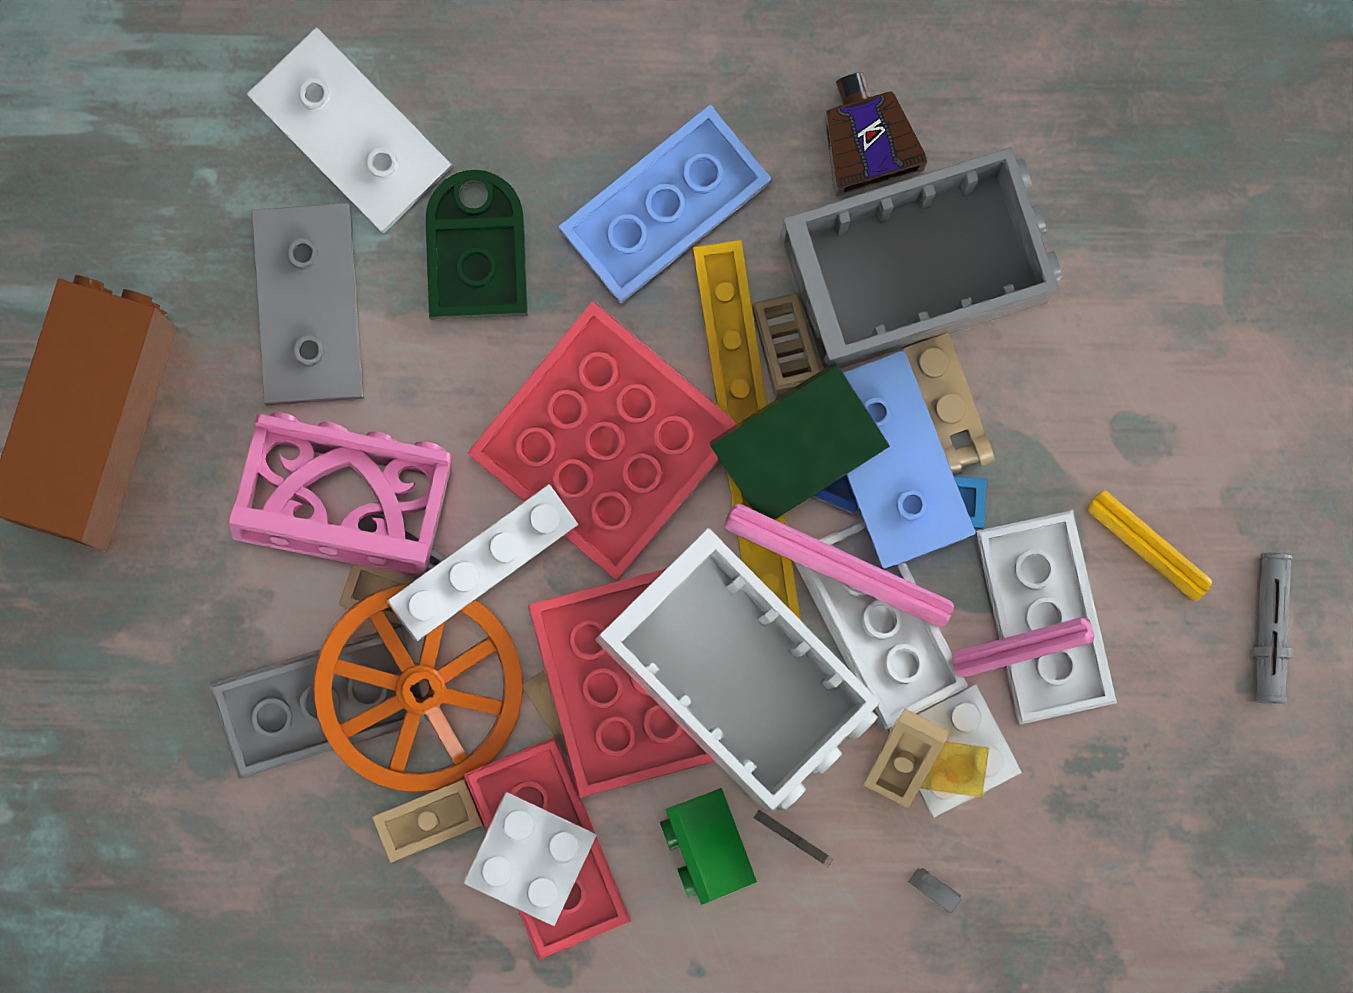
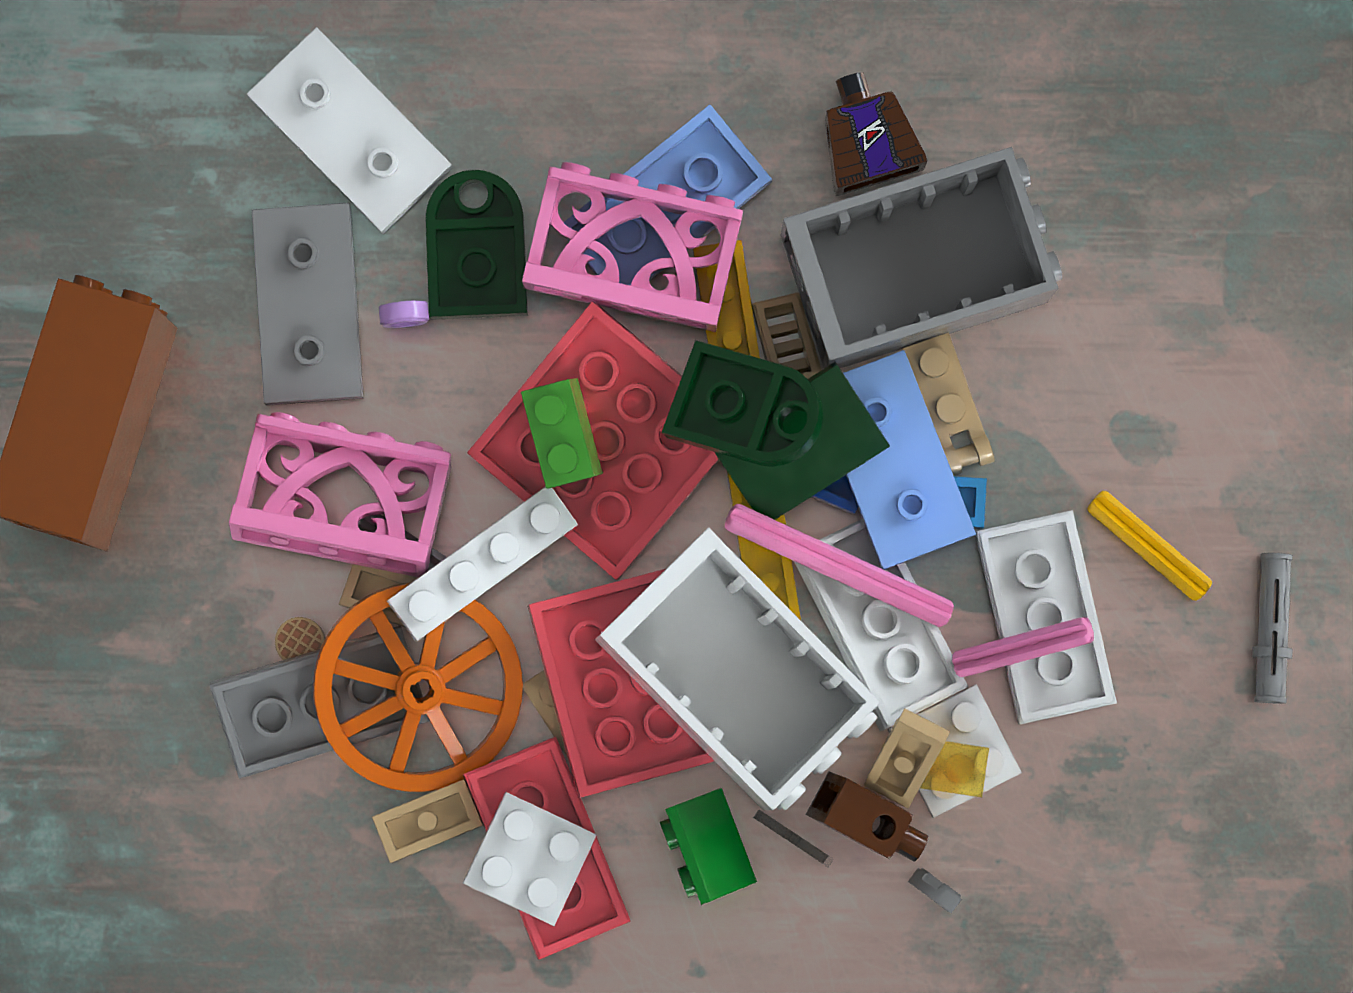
(298, 637): none -> tile
(404, 314): none -> lavender tile
(561, 433): none -> bright green brick
(570, 278): none -> bright pink fence
(739, 407): none -> dark green tile
(853, 809): none -> reddish brown torso

